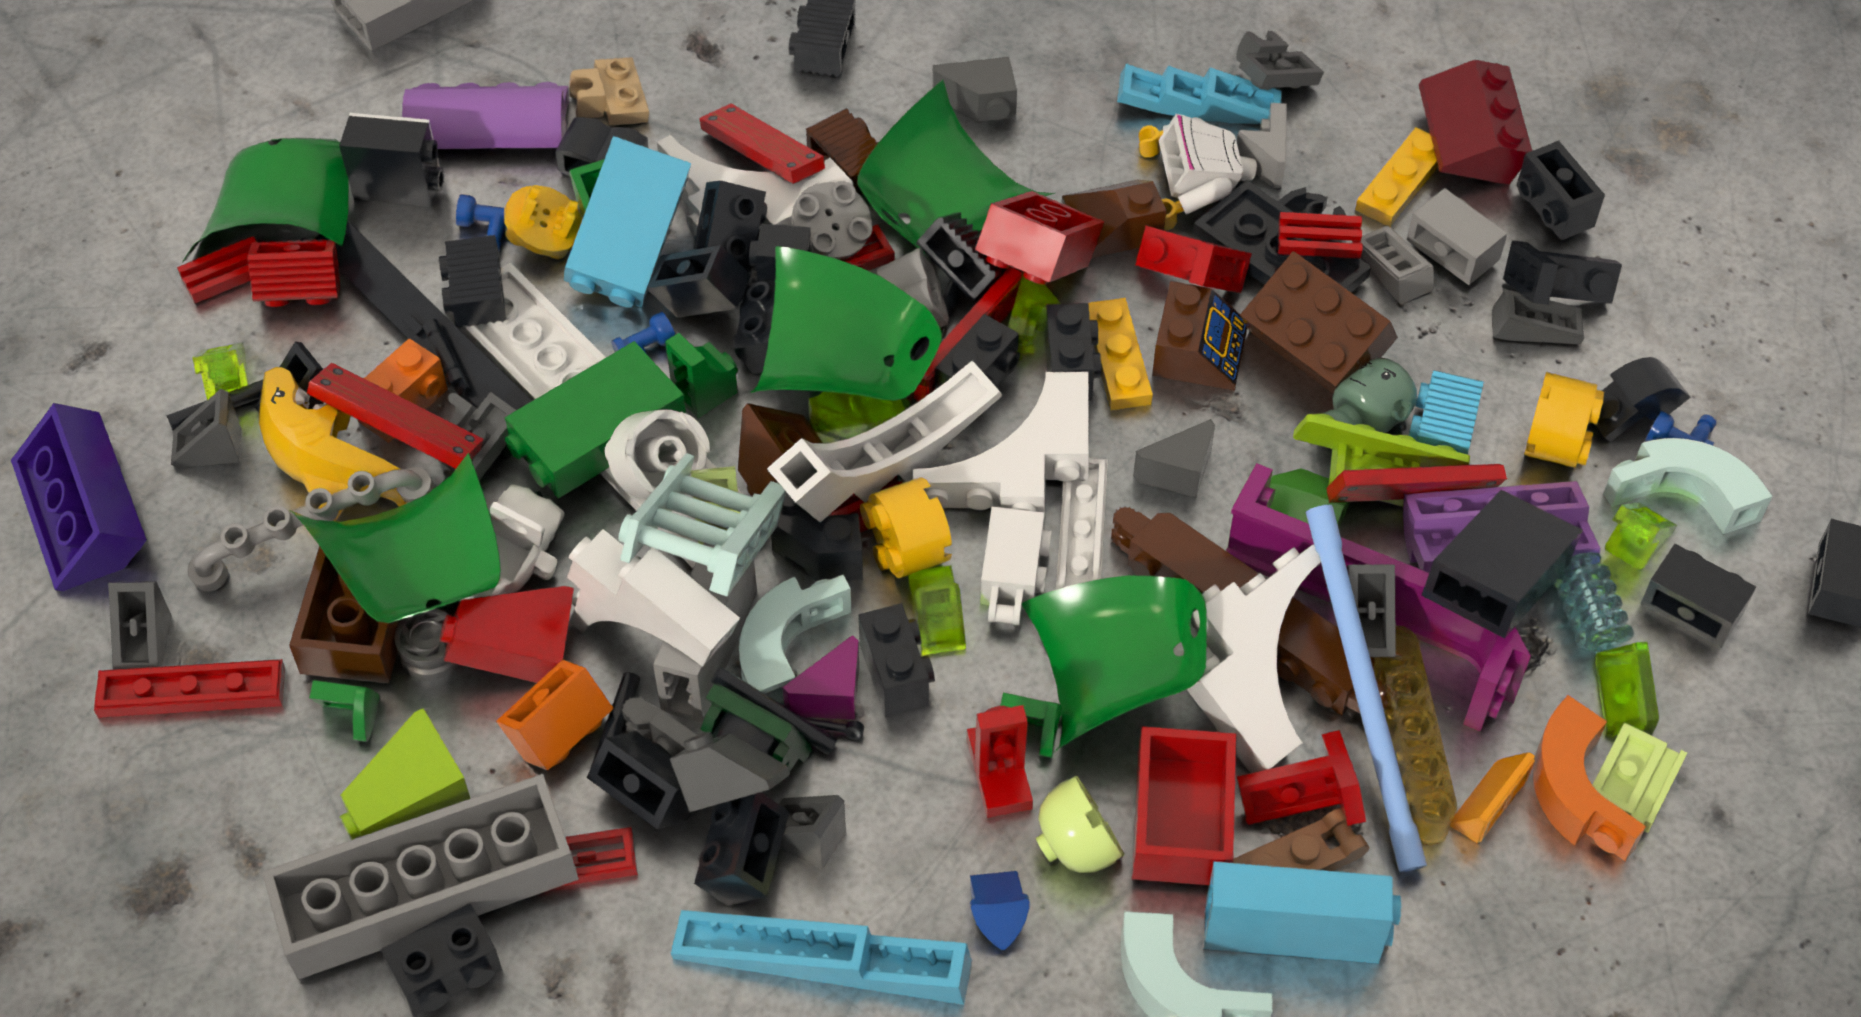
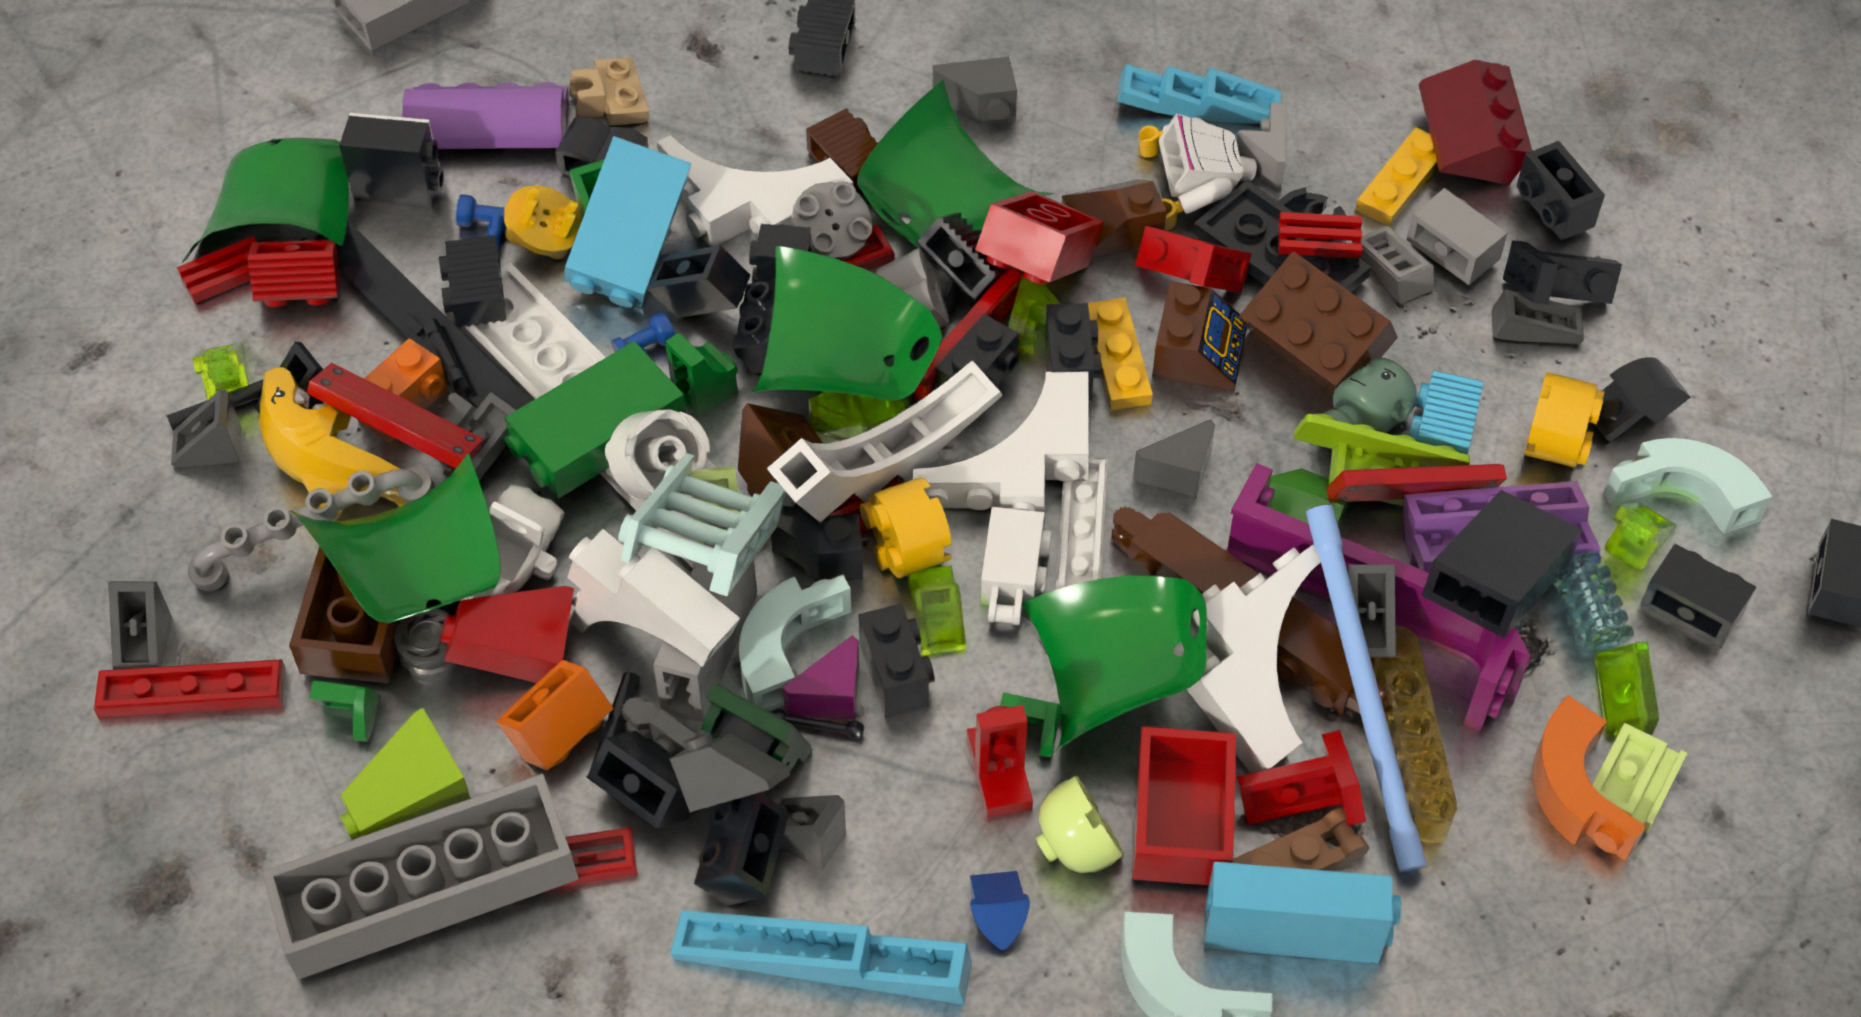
(77, 497): dark purple slope -> none
(442, 960): black brick -> none
(731, 219): black brick -> none
(762, 143): red tile -> none
(812, 733): black bar -> none
(1272, 66): dark grey plate -> none
(1493, 796): light orange slope -> none
(1664, 428): blue piece -> none

